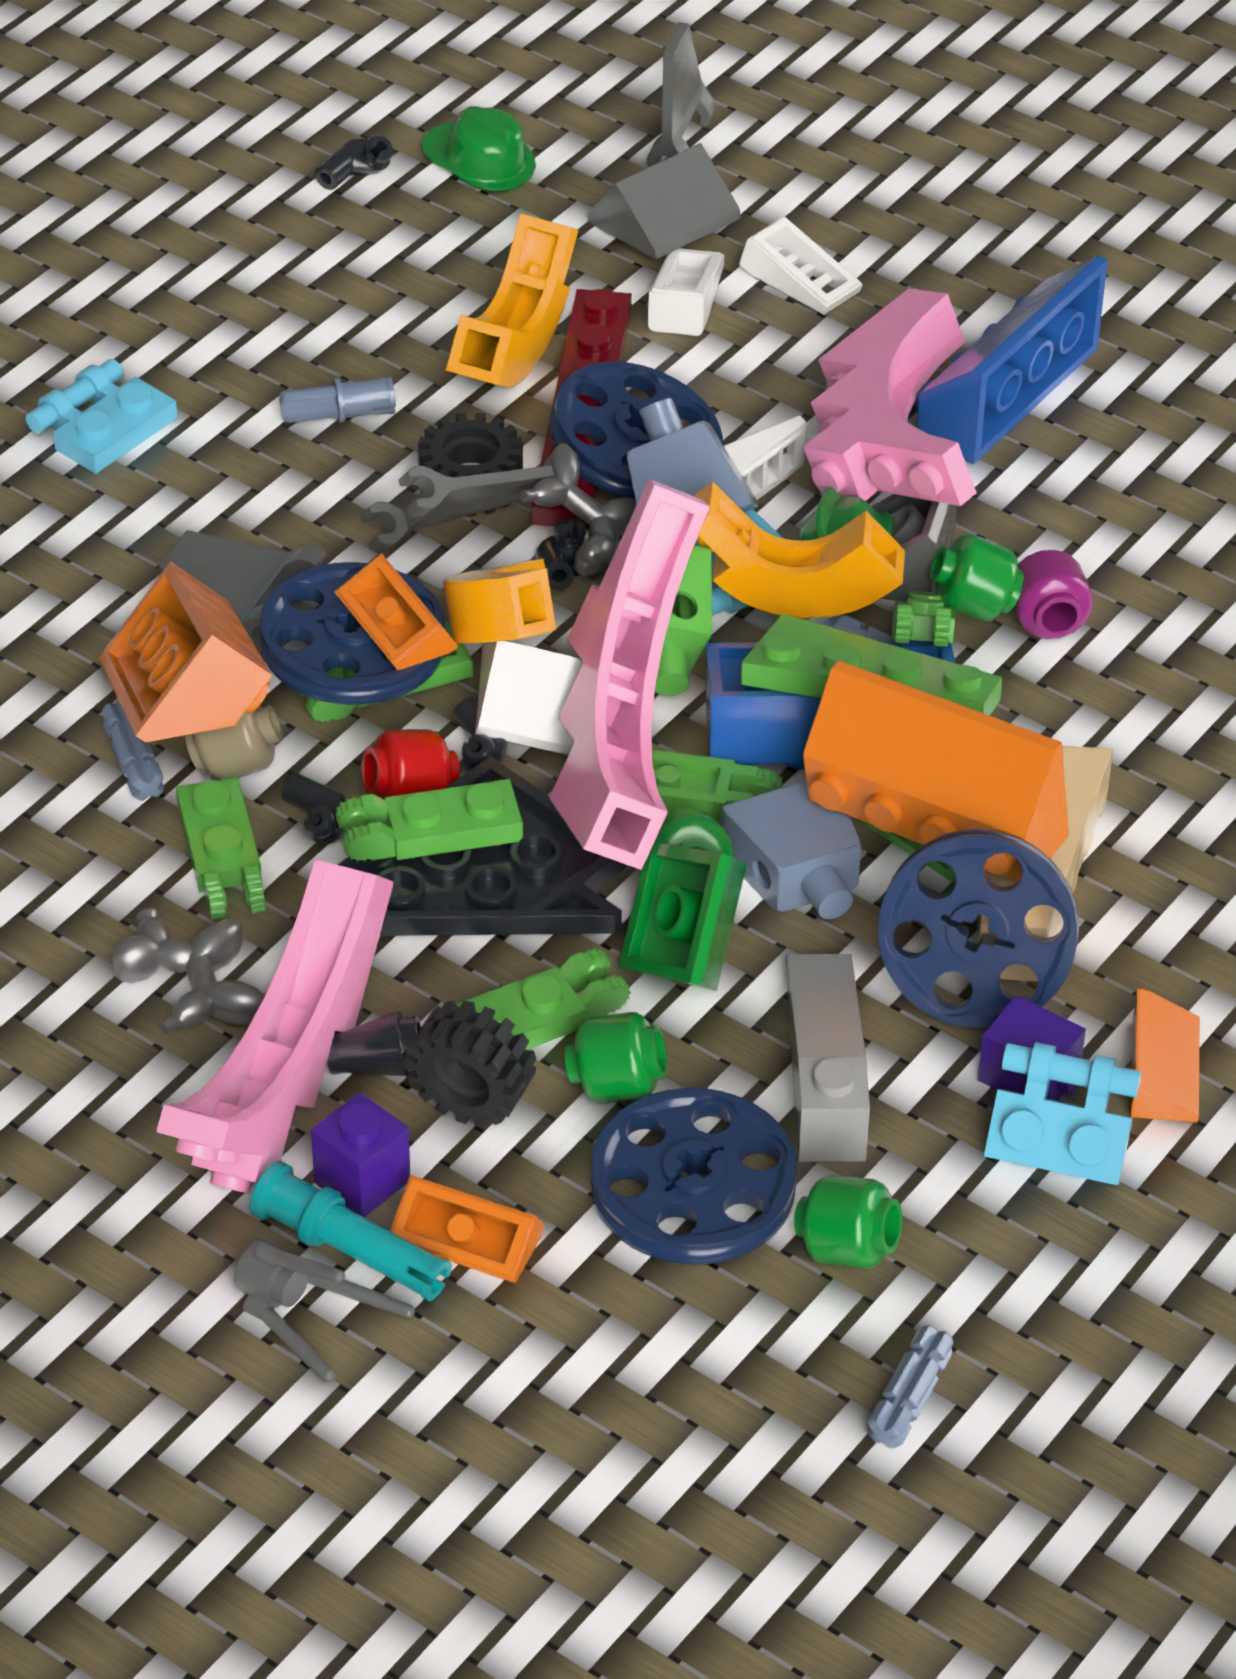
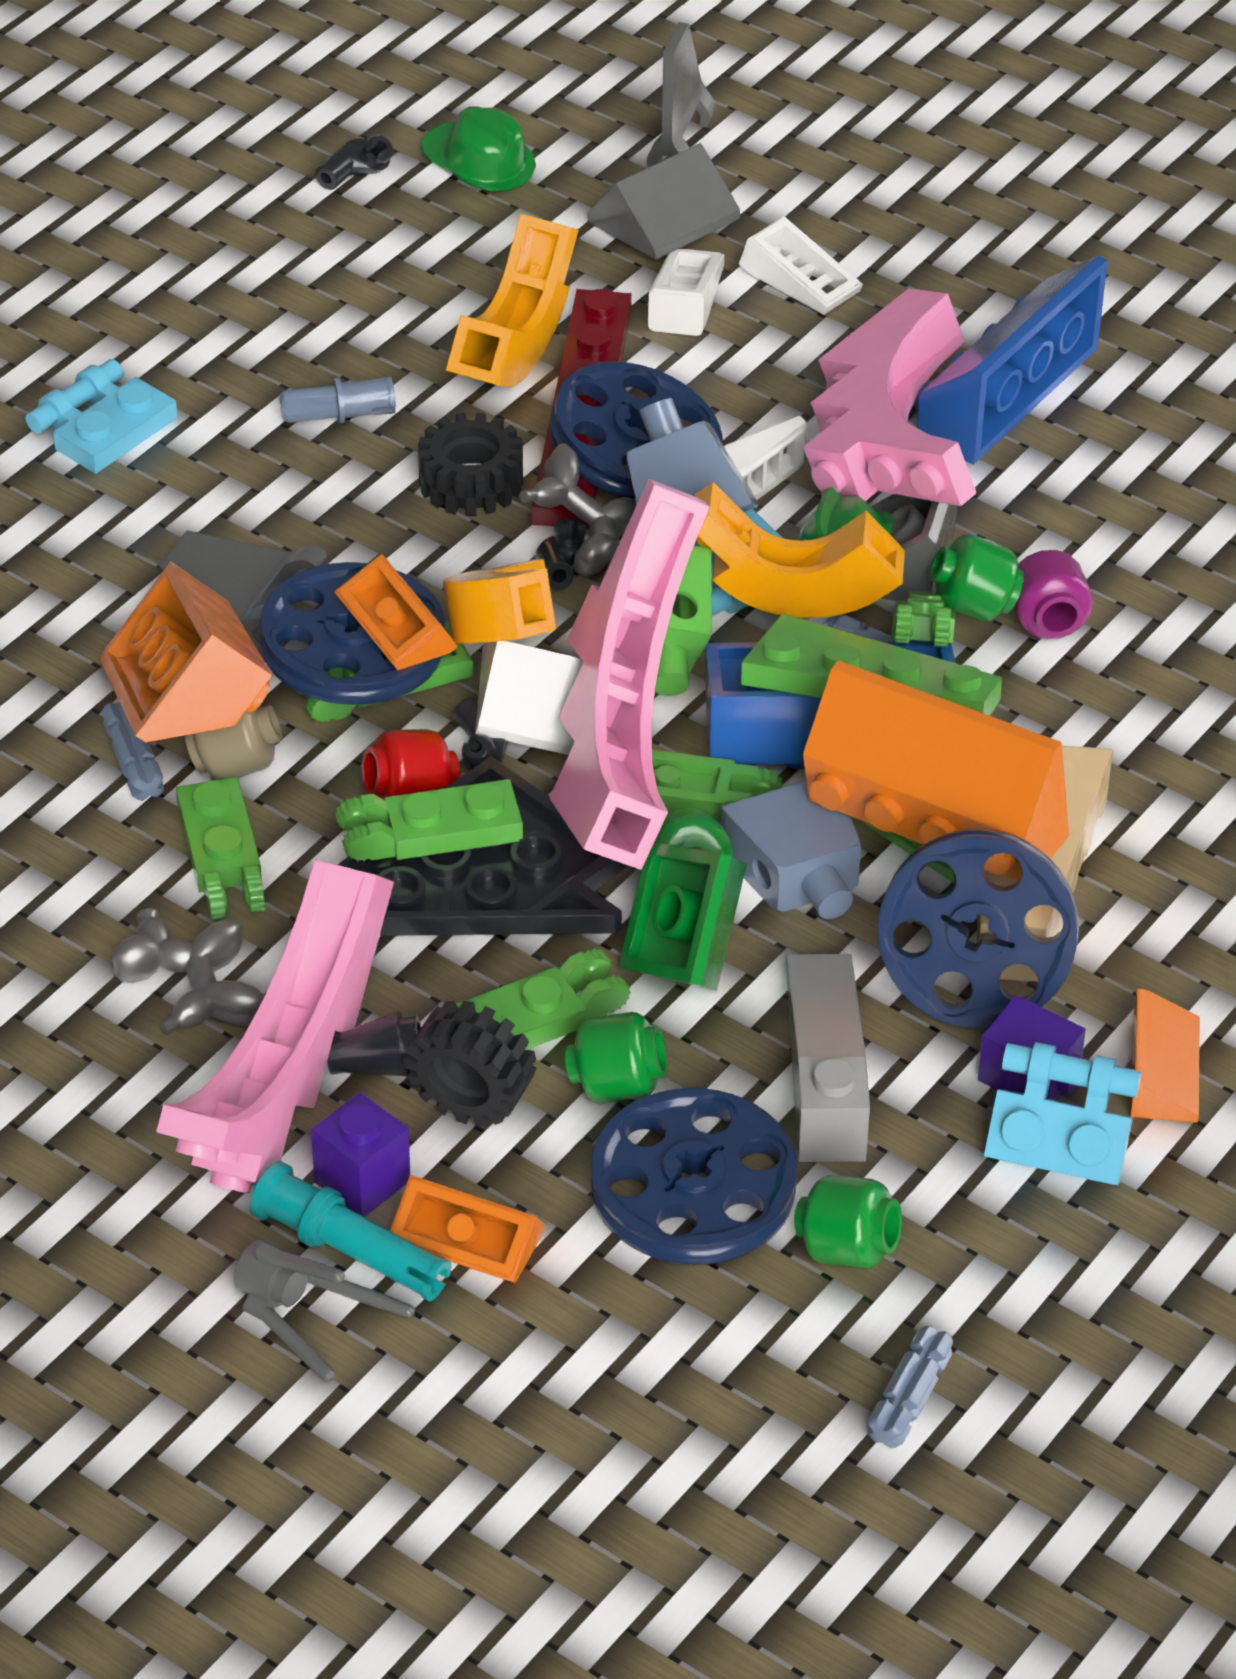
(319, 802): black arm -> none
(448, 499): dark grey flag -> none

